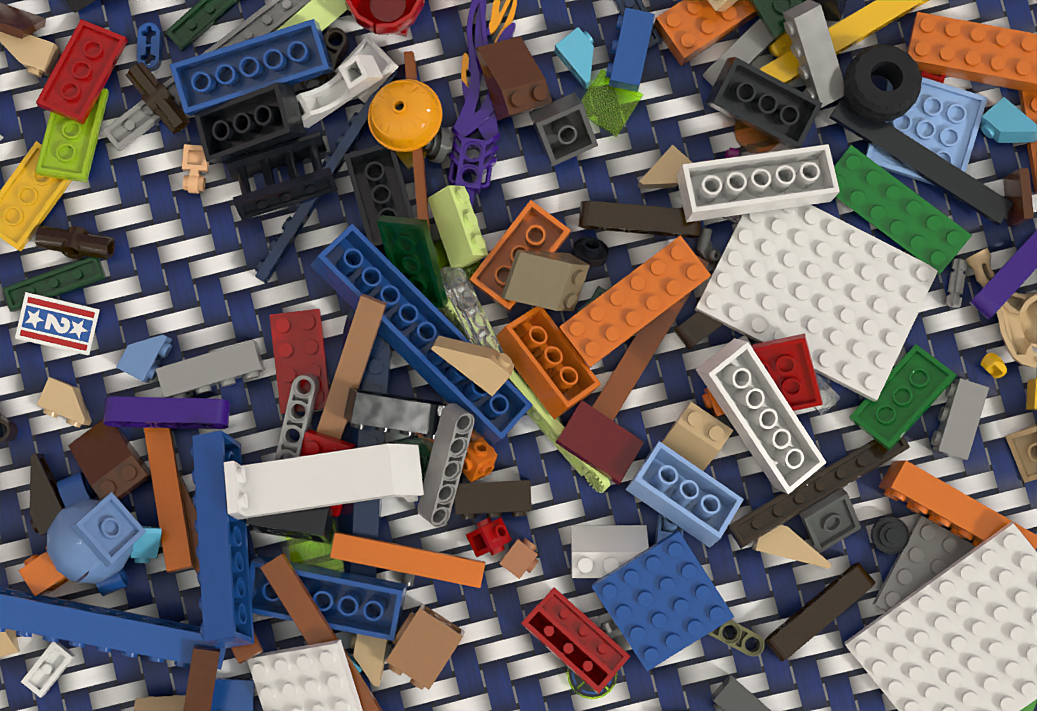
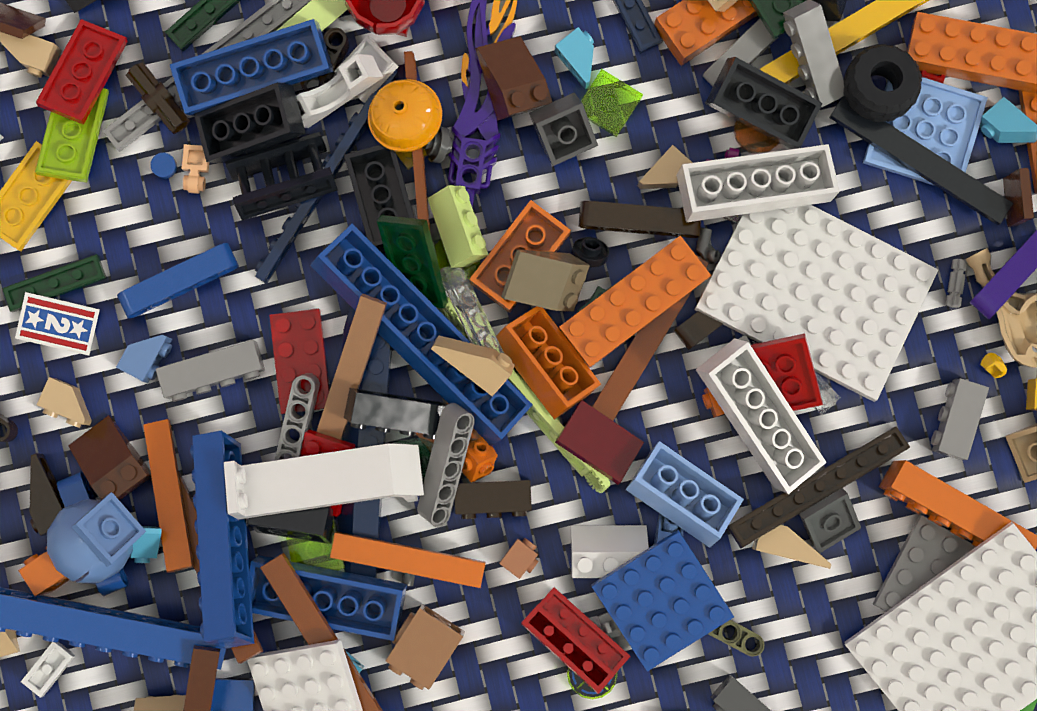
(75, 242): dark brown piece -> none
(143, 46): blue beam -> none
(163, 165): none -> blue tile
(166, 412): dark purple beam -> none
(177, 280): none -> blue beam
(370, 655): tan slope -> none
(493, 534): red brick -> none
(630, 49): blue brick -> none
(697, 436): tan slope -> none
(781, 45): yellow piece -> none
(819, 611): dark brown beam -> none
(890, 535): black plate -> none
(898, 210): green plate -> none
(904, 398): green plate -> none

